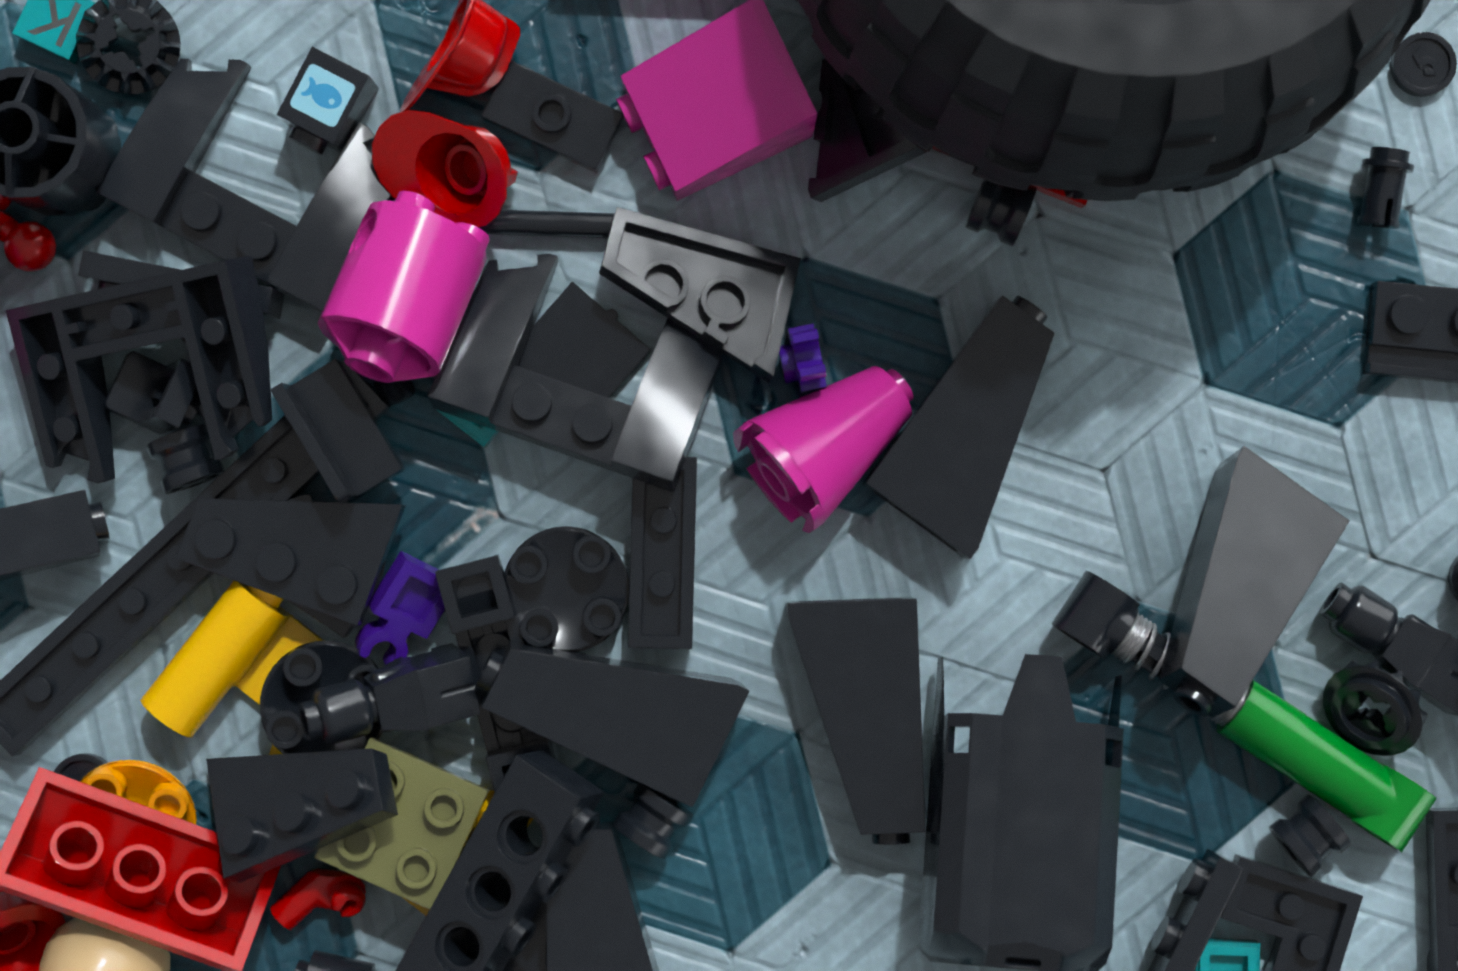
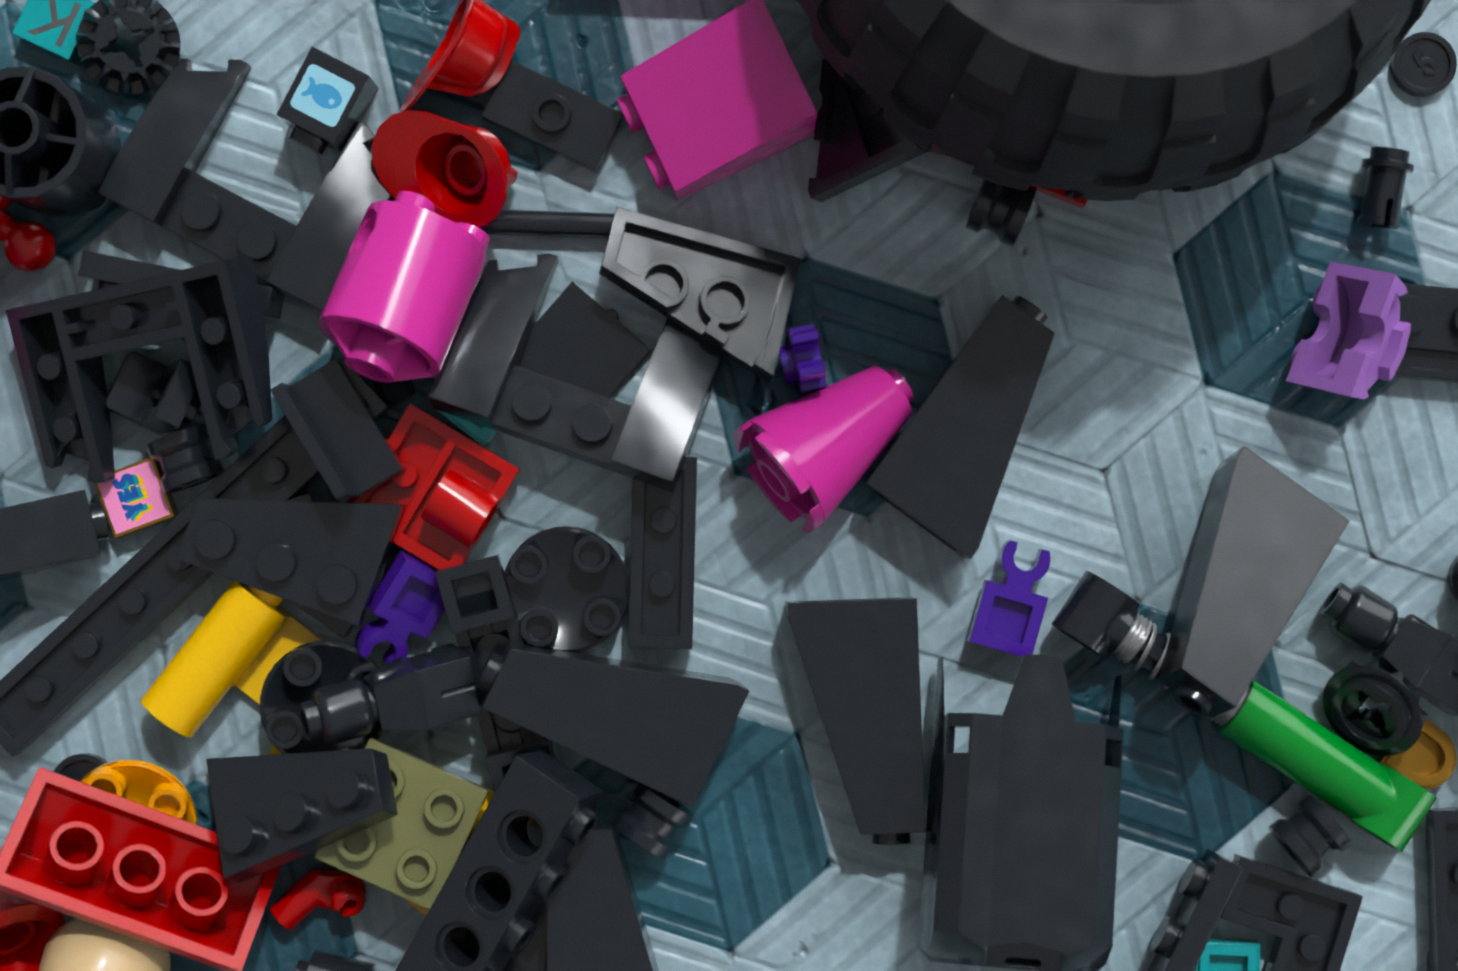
(136, 498): none -> tile
(447, 489): none -> red plate
(1008, 612): none -> dark purple plate
(1356, 332): none -> medium lavender cylinder
(1428, 760): none -> pearl gold tile

